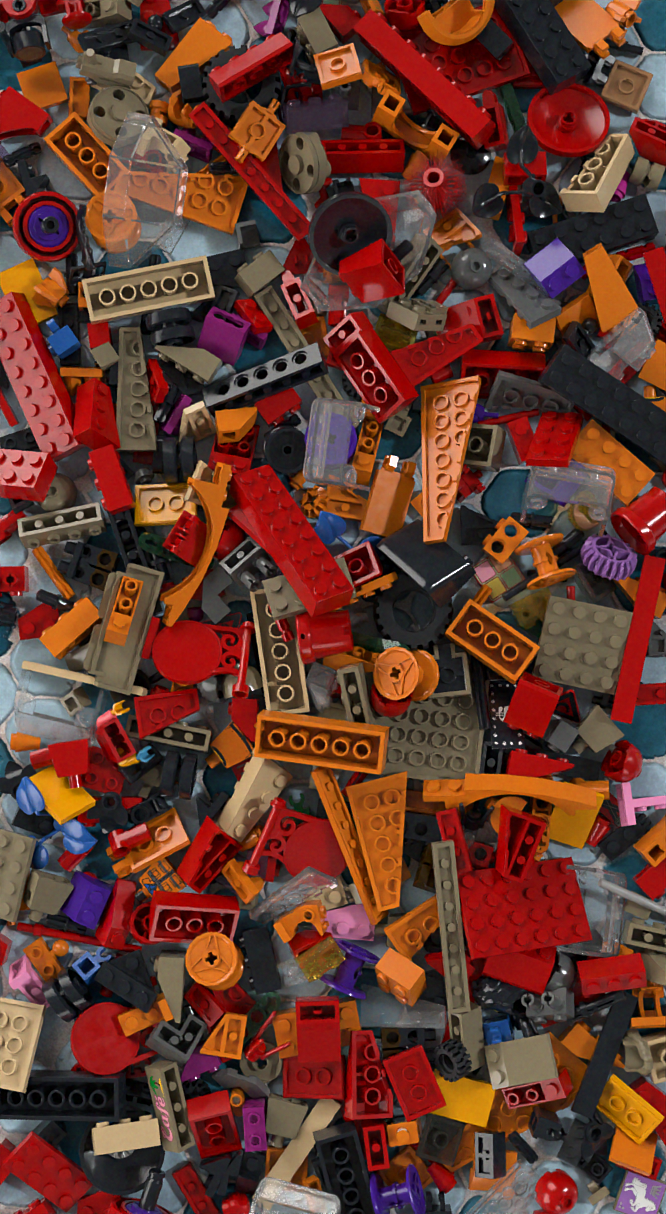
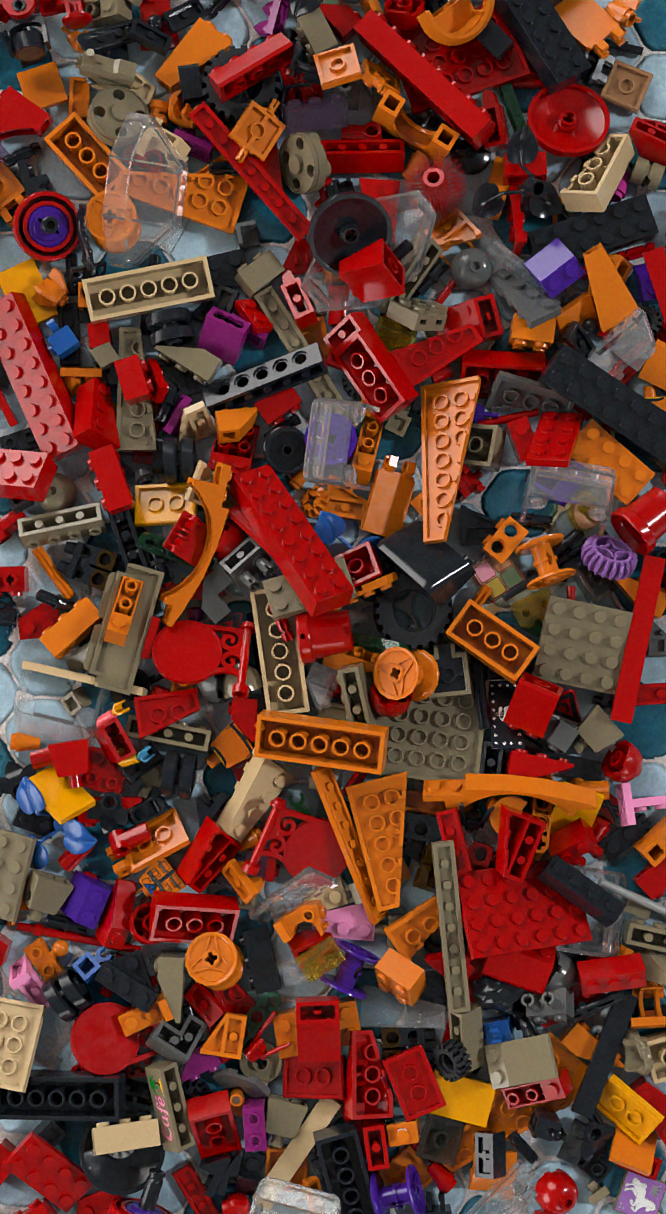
(134, 379): none -> red brick
(573, 842): none -> red brick
(581, 891): none -> black brick

